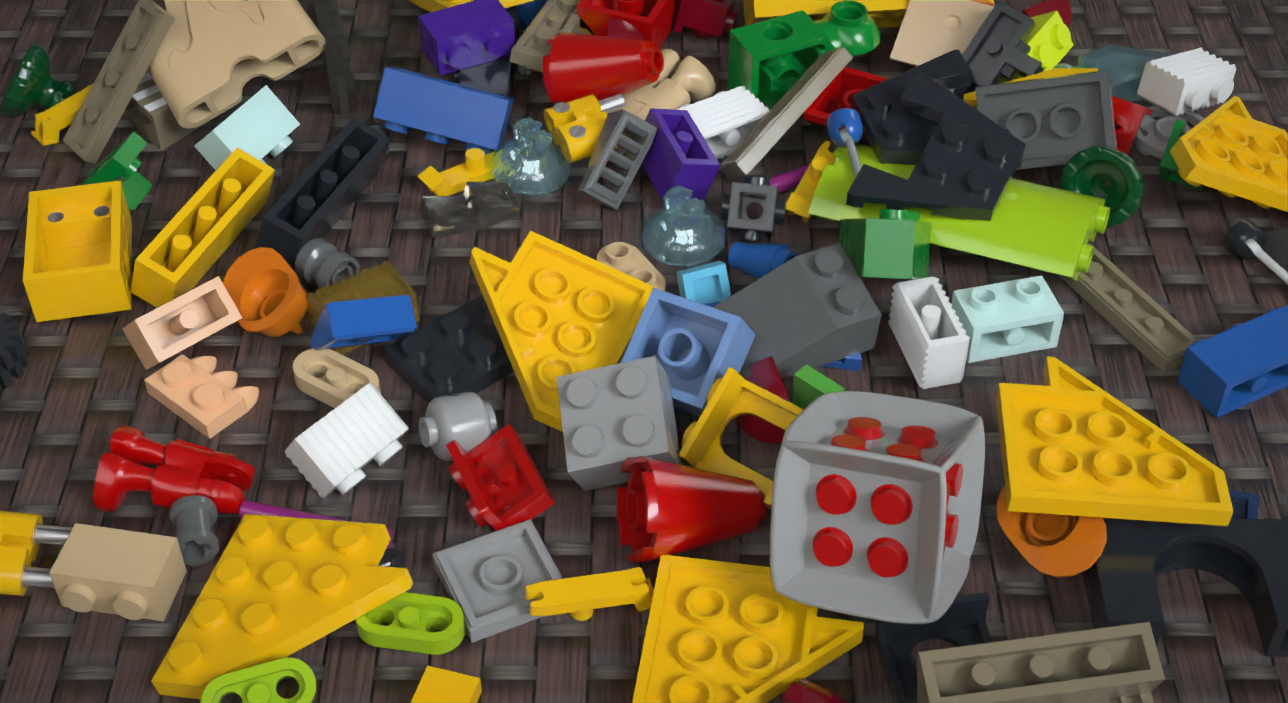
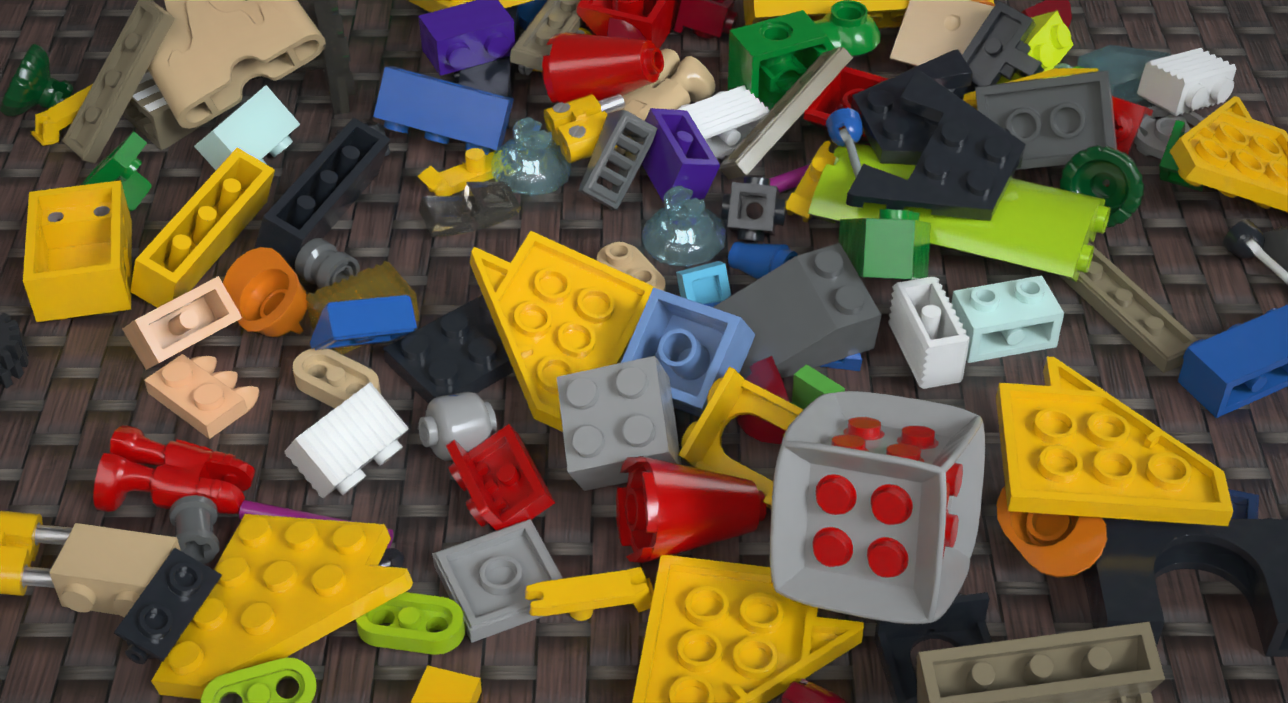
(166, 607): none -> black hinge

